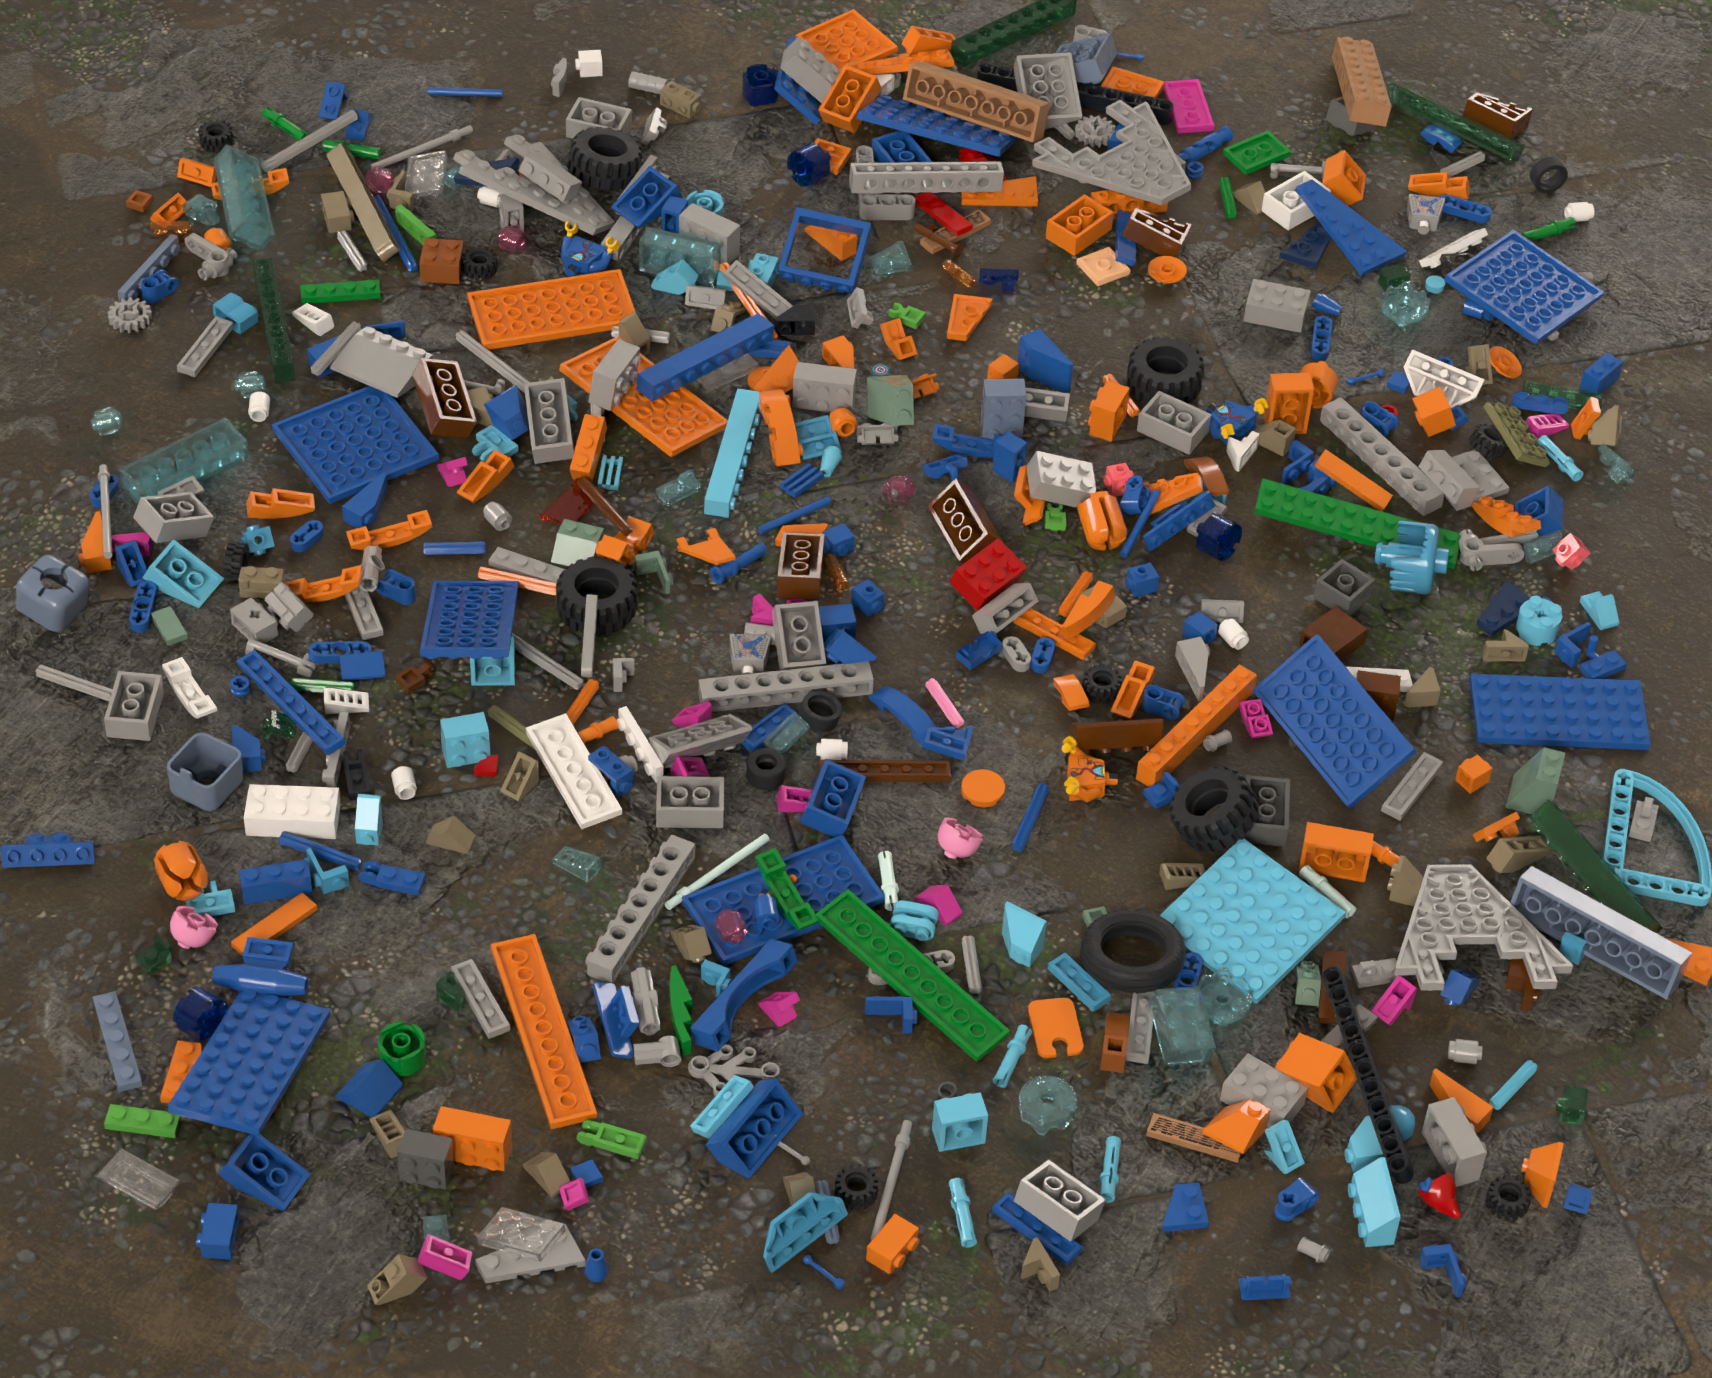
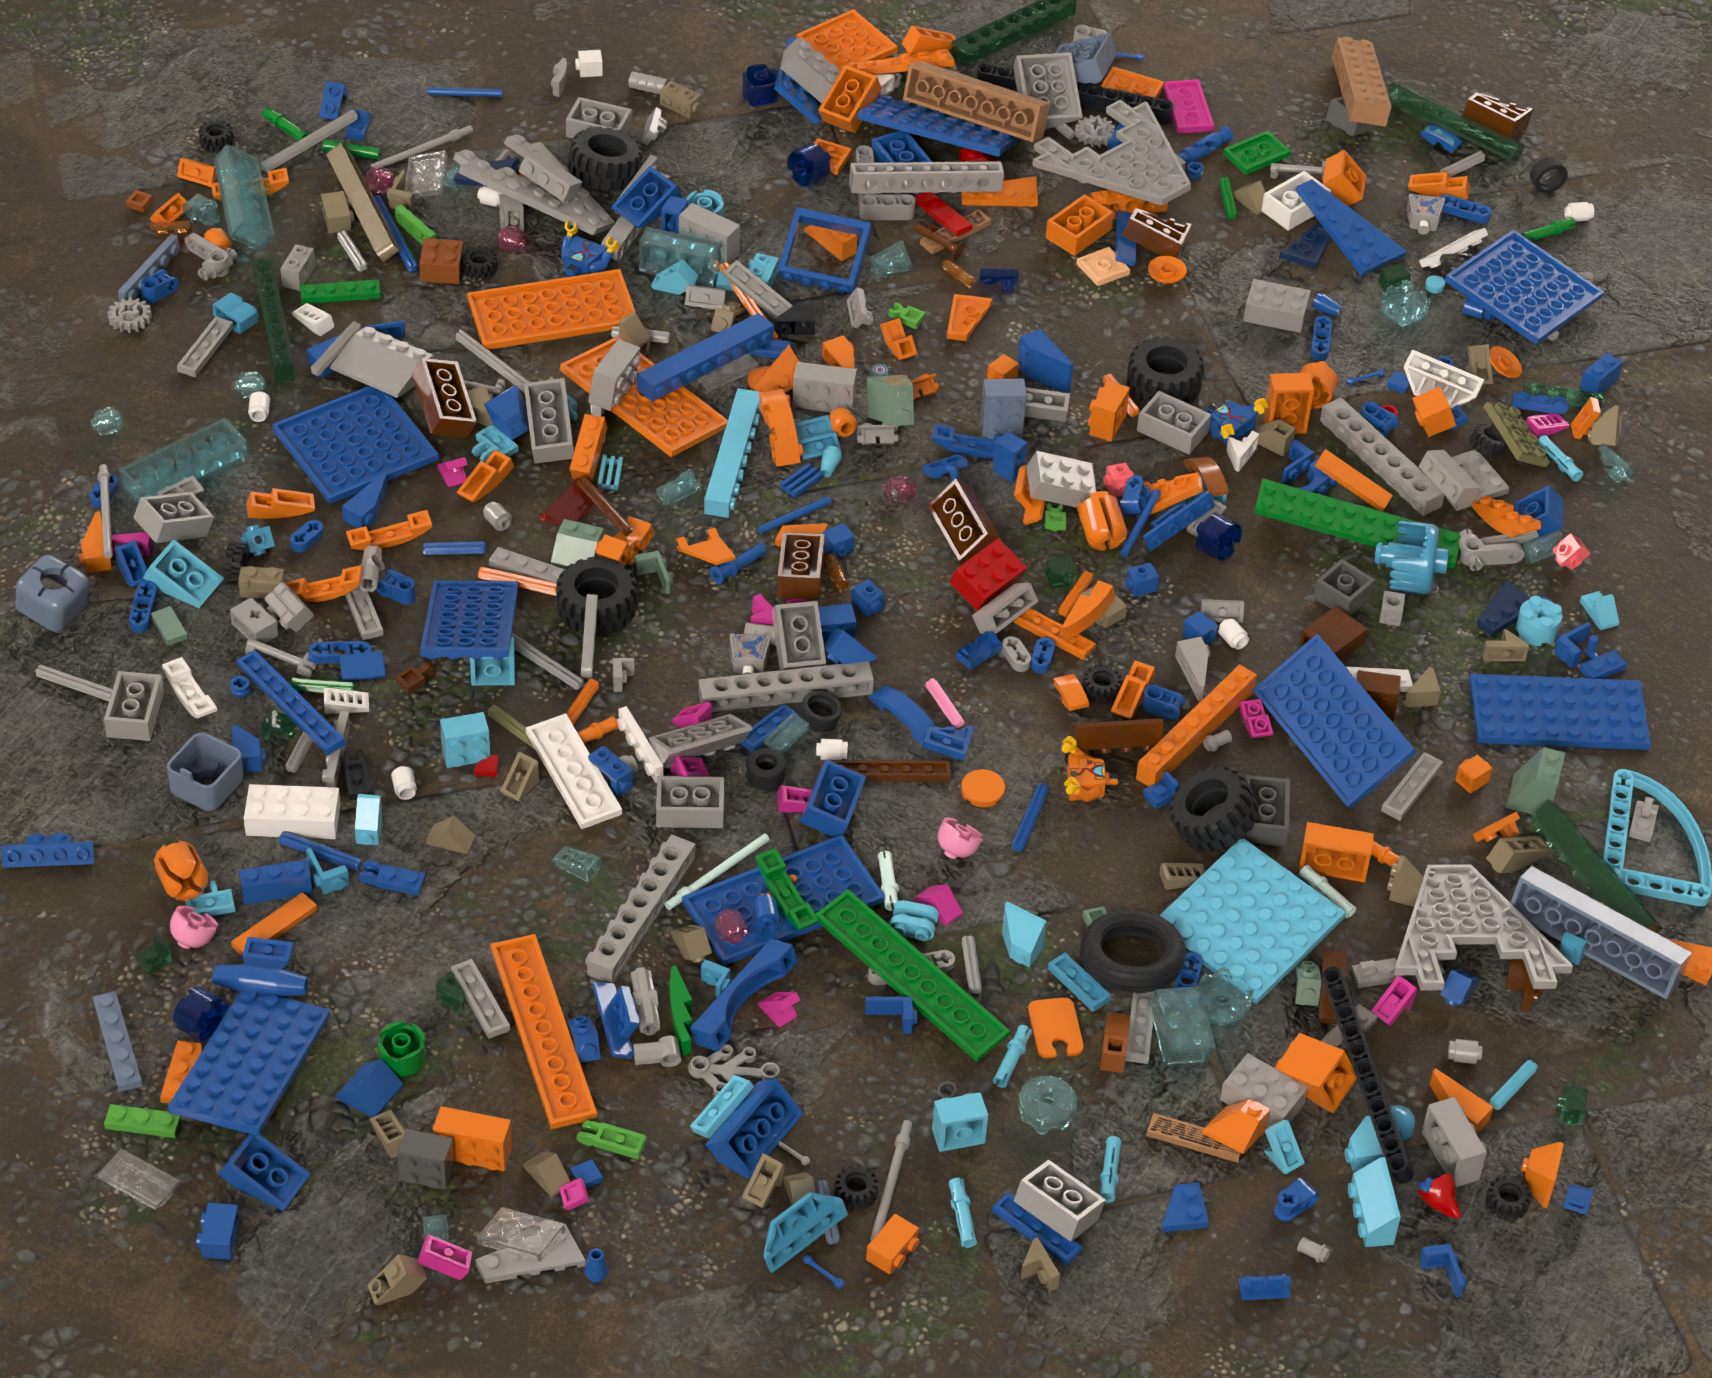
(297, 267): none -> light grey brick
(764, 1180): none -> dark tan slope
(1061, 571): none -> clear green brick
(1392, 608): none -> light grey brick

